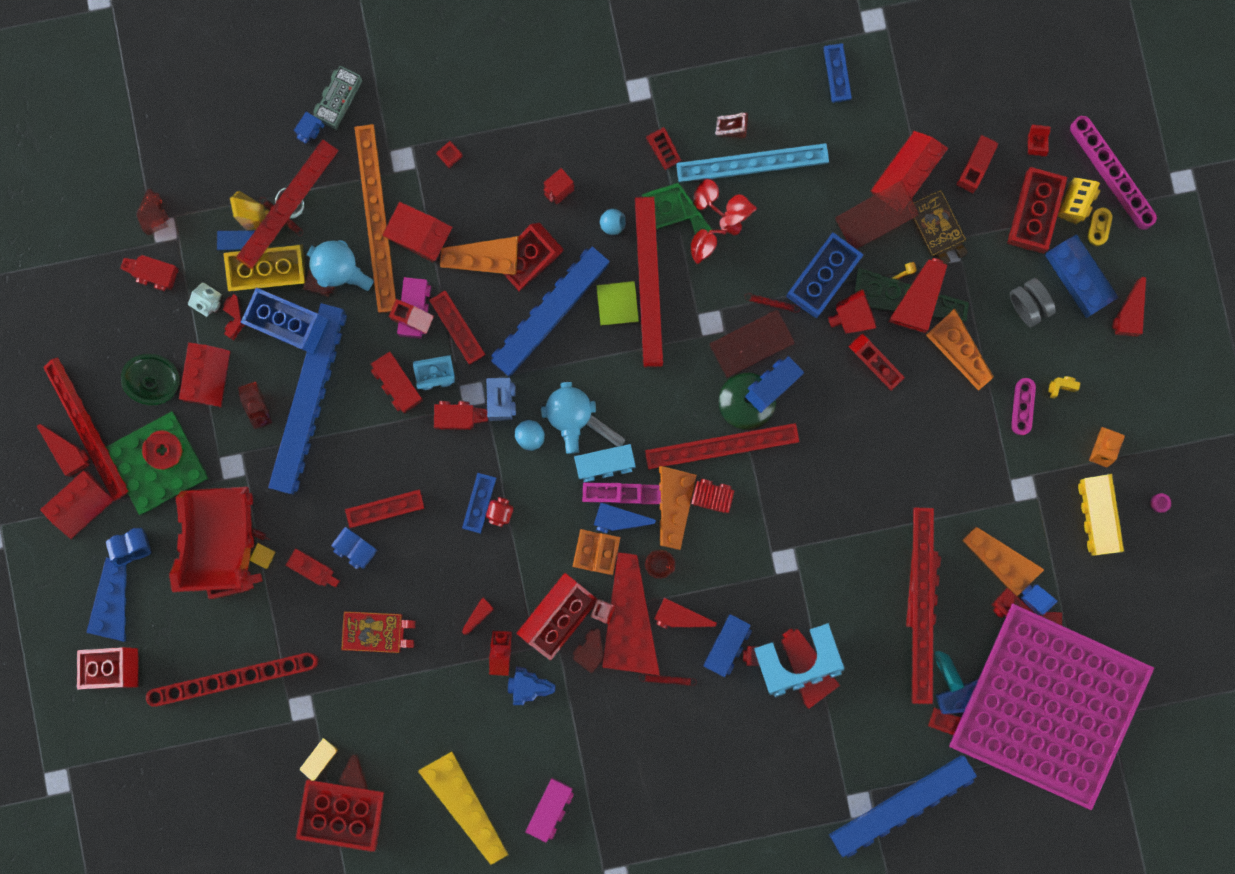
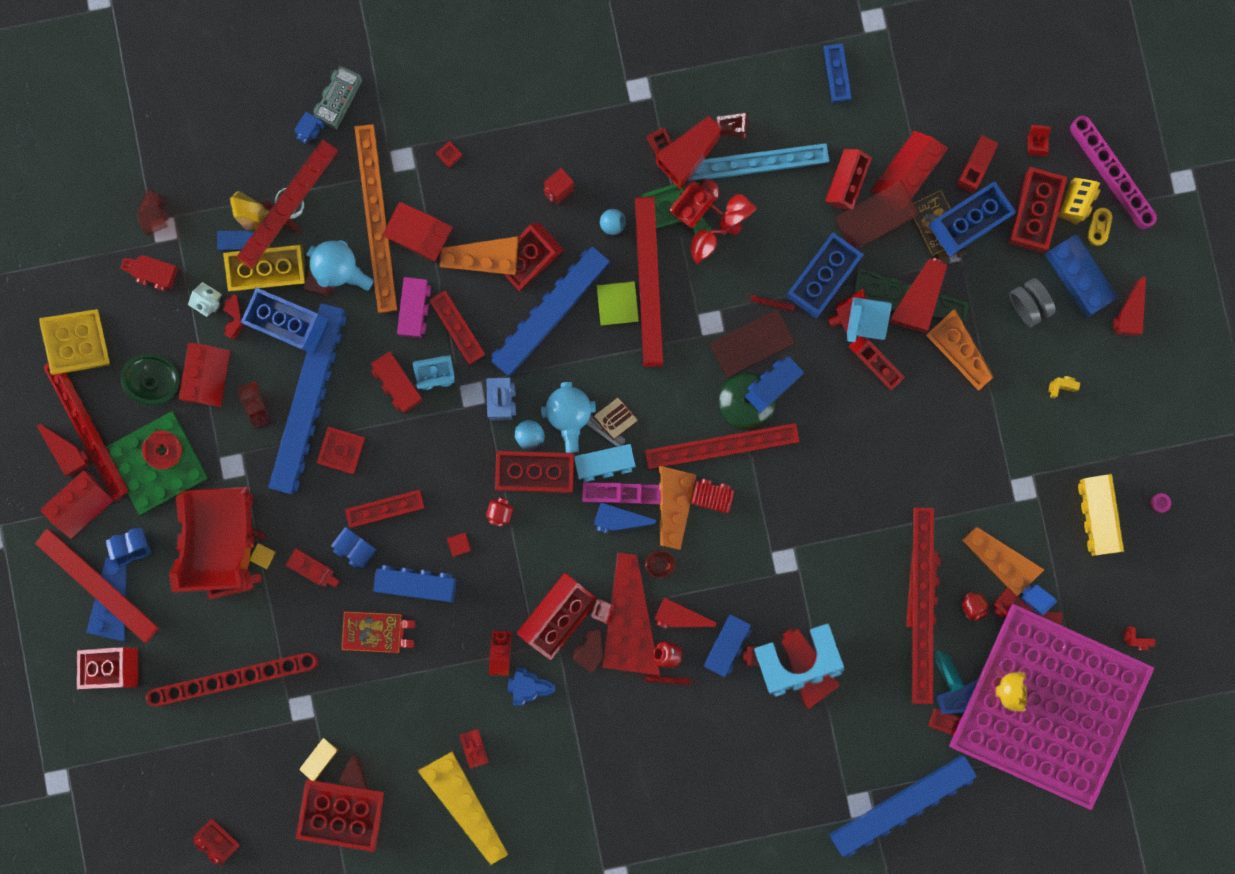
(74, 341): none -> yellow plate
(97, 585): none -> red tile
(215, 842): none -> red bracket
(340, 450): none -> red plate
(410, 316): slope -> none
(415, 585): none -> blue brick
(457, 416): red hinge -> none
(458, 544): none -> red tile
(474, 748): none -> red hips
(479, 503): blue plate -> none
(480, 613): red slope -> none
(534, 472): none -> red brick
(550, 810): dark pink brick -> none
(596, 552): orange slope -> none
(615, 418): none -> piece
(667, 654): none -> red head
(687, 153): none -> red slope
(692, 204): none -> red bracket
(848, 179): none -> red brick
(868, 319): none -> medium azure bracket
(910, 269): yellow hand -> none
(972, 219): none -> blue brick
(975, 606): none -> red head
(1013, 691): none -> yellow cylinder
(1026, 398): dark pink plate -> none
(1106, 446): orange torso -> none
(1142, 644): none -> red bracket

